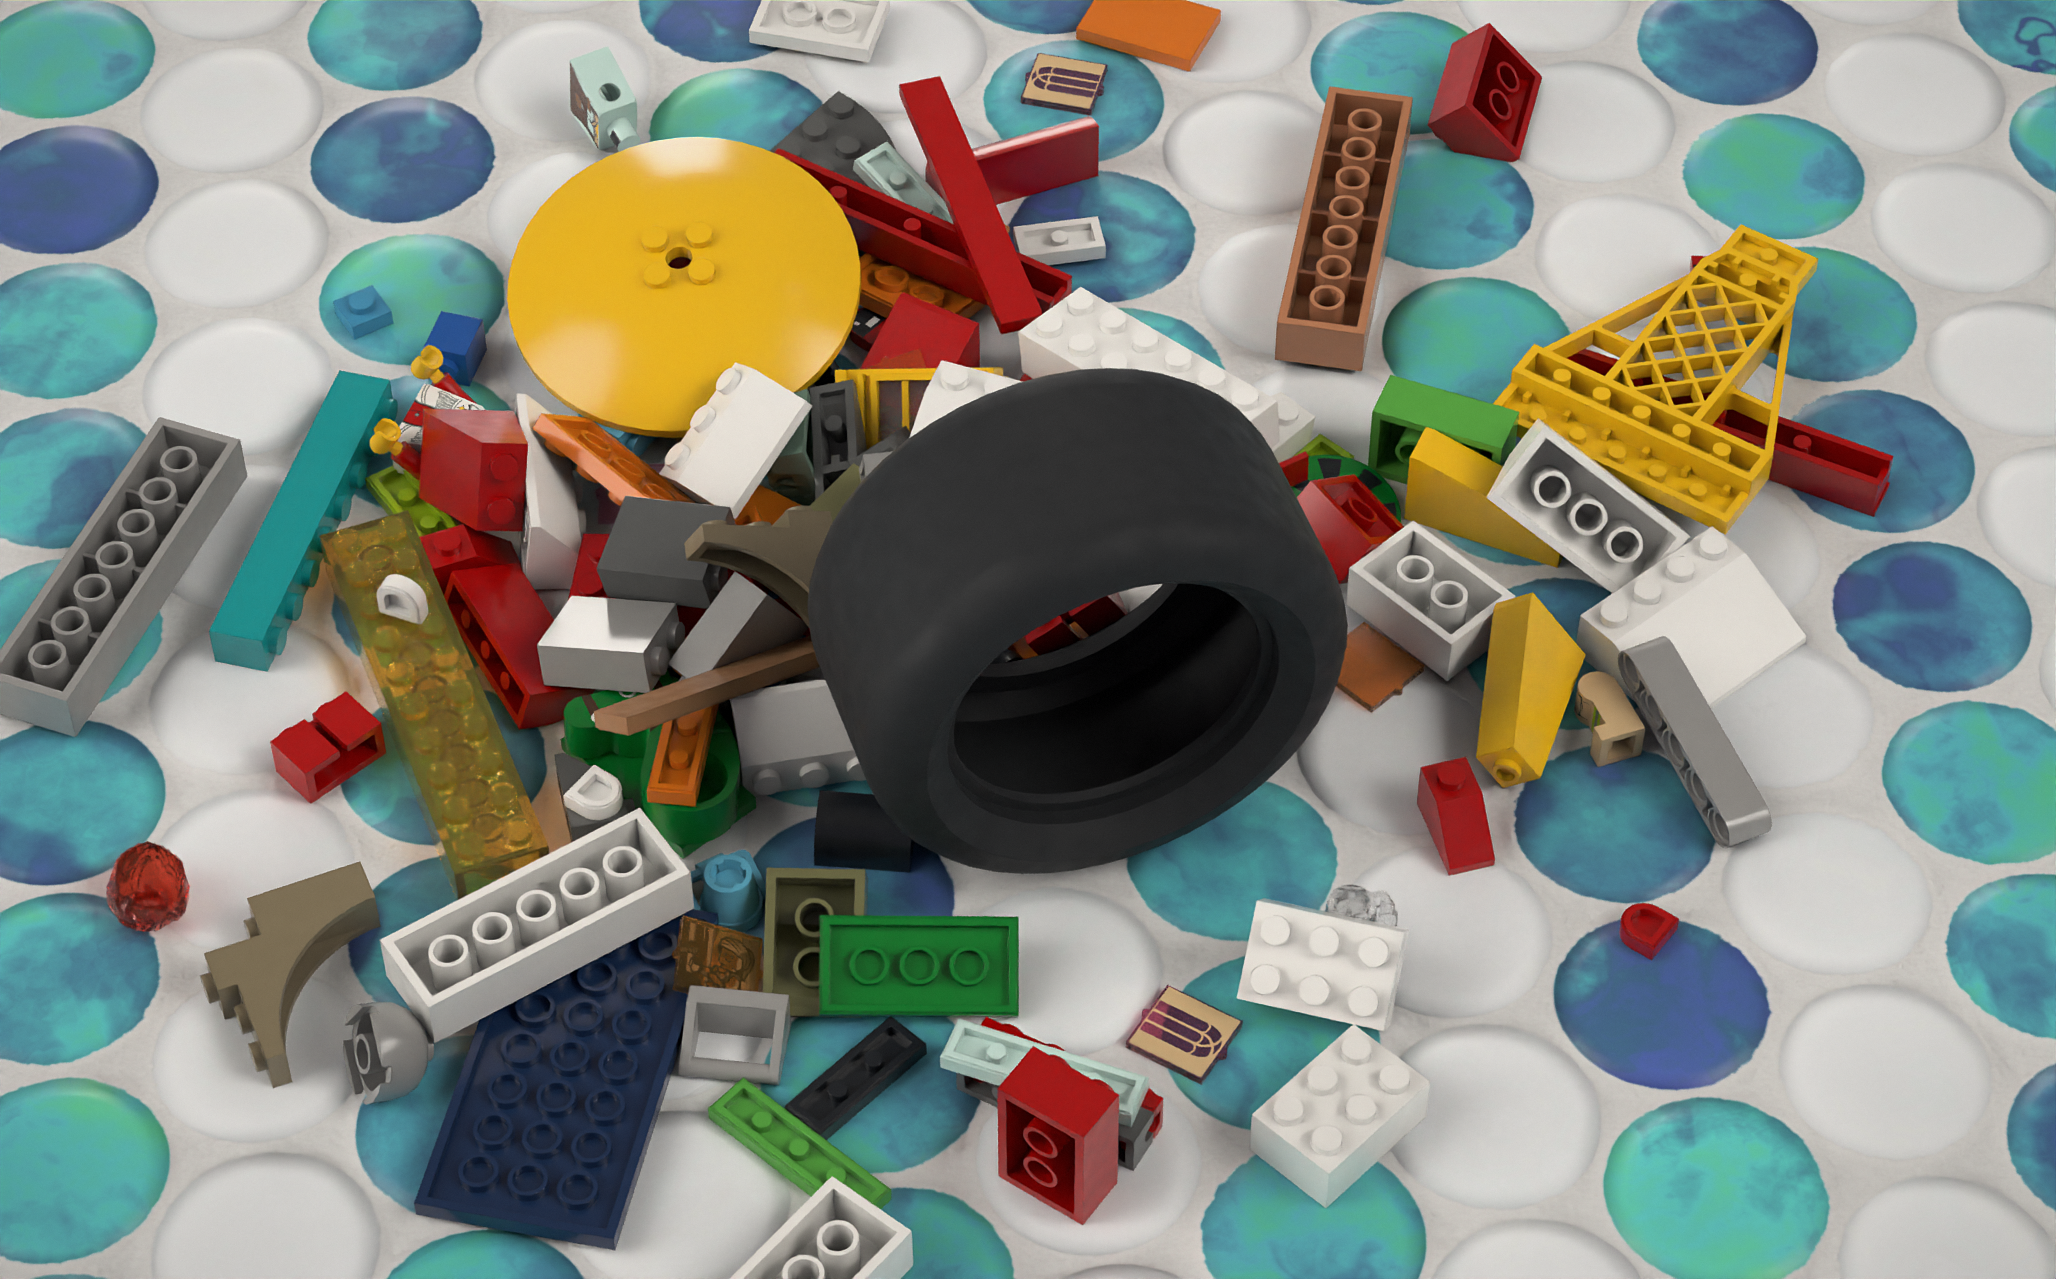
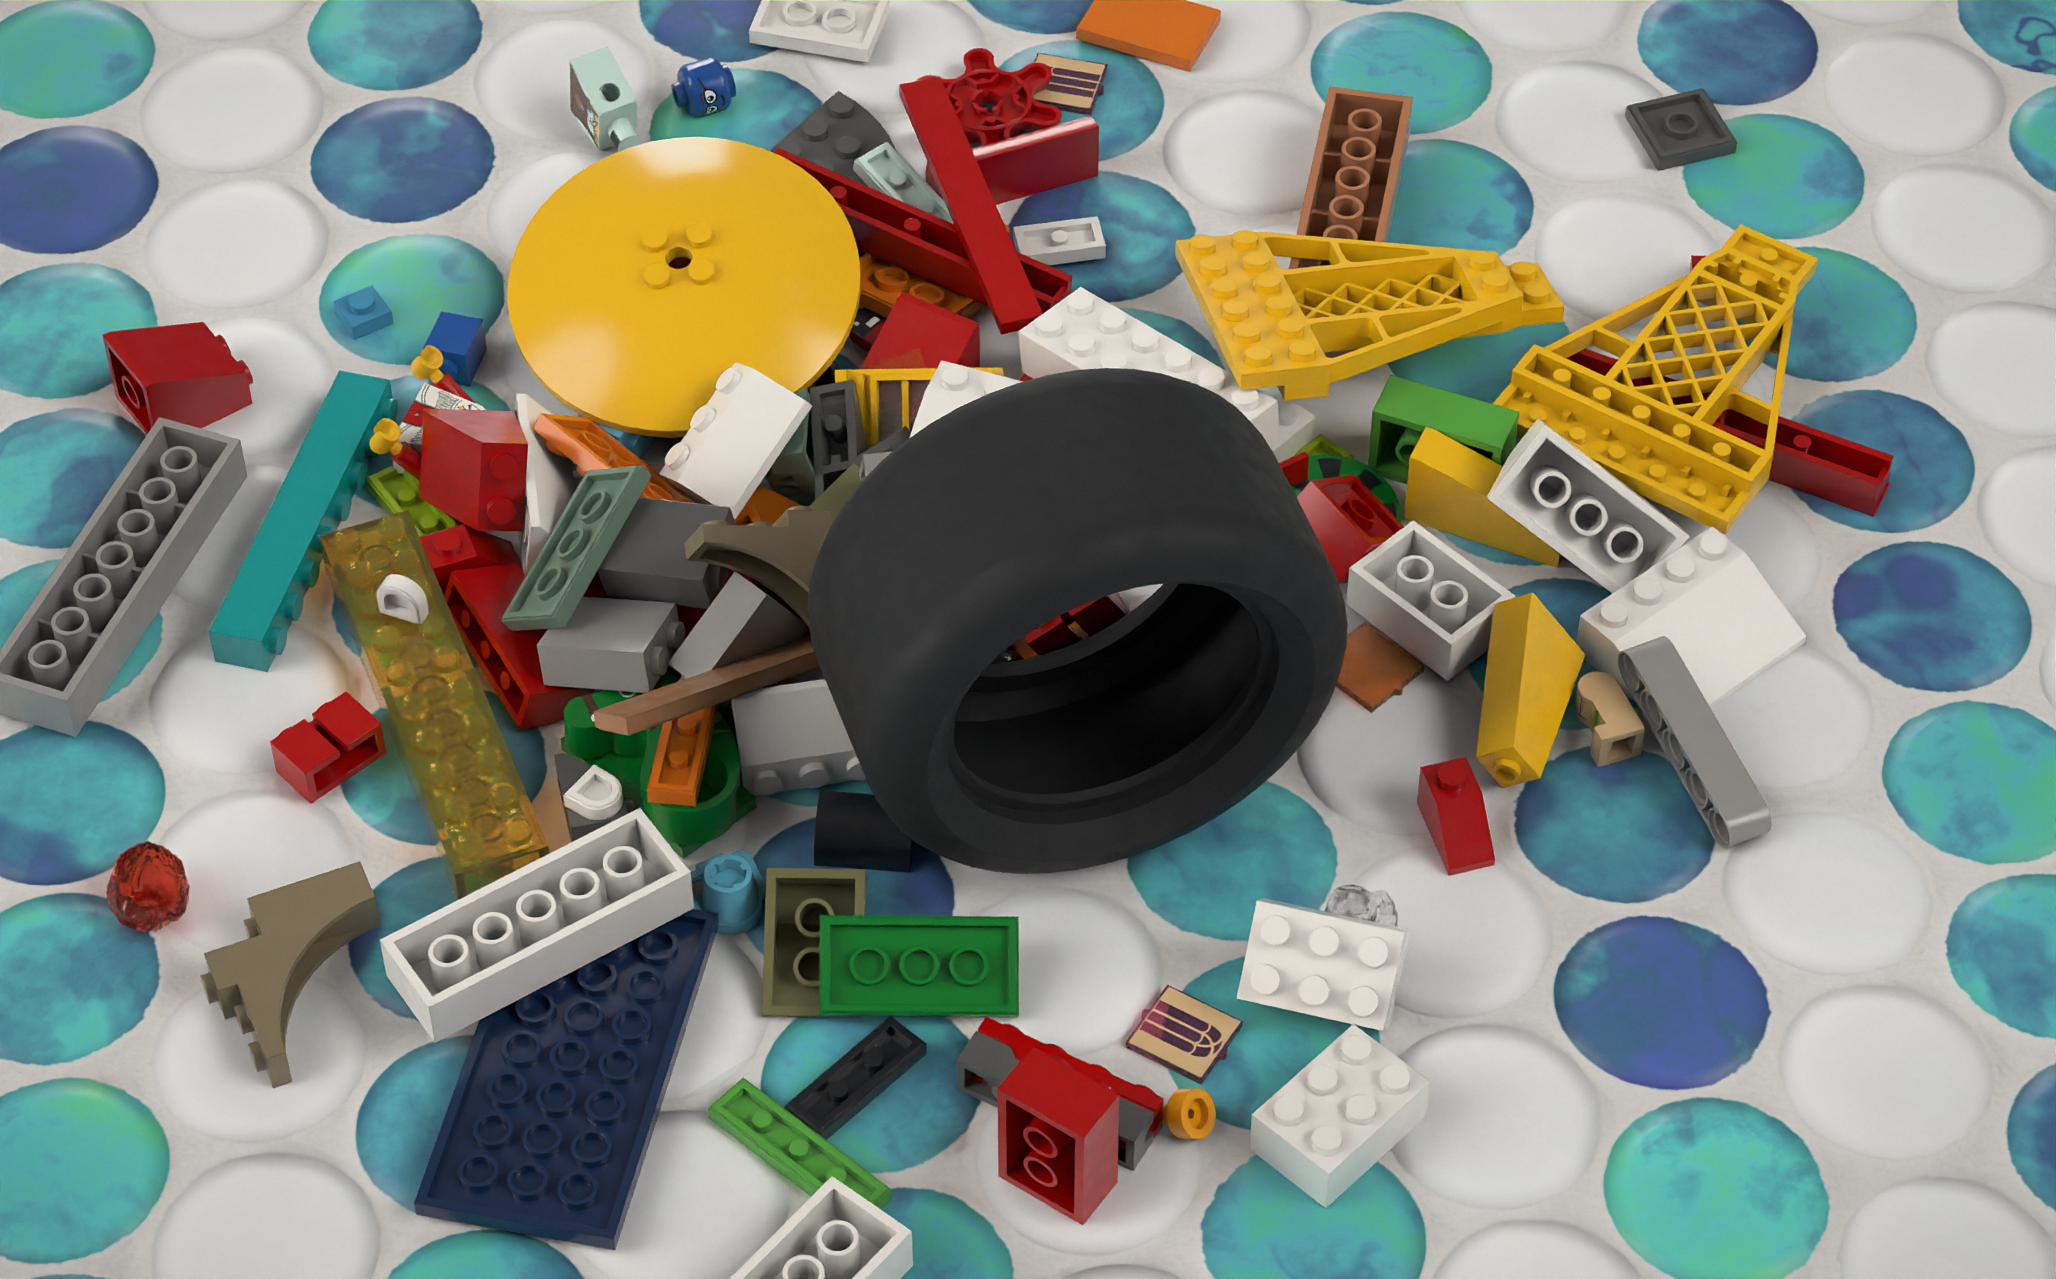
(176, 374): none -> red slope
(386, 1051): light grey cylinder -> none
(576, 548): none -> sand green tile
(704, 87): none -> blue head
(716, 957): clear orange piece -> none
(735, 1014): light grey tile -> none
(994, 1054): light aqua tile -> none
(1008, 91): none -> red plate
(1190, 1113): none -> light orange tile
(1370, 299): none -> yellow wing
(1485, 97): red slope -> none
(1647, 928): red tile -> none
(1680, 129): none -> dark grey tile

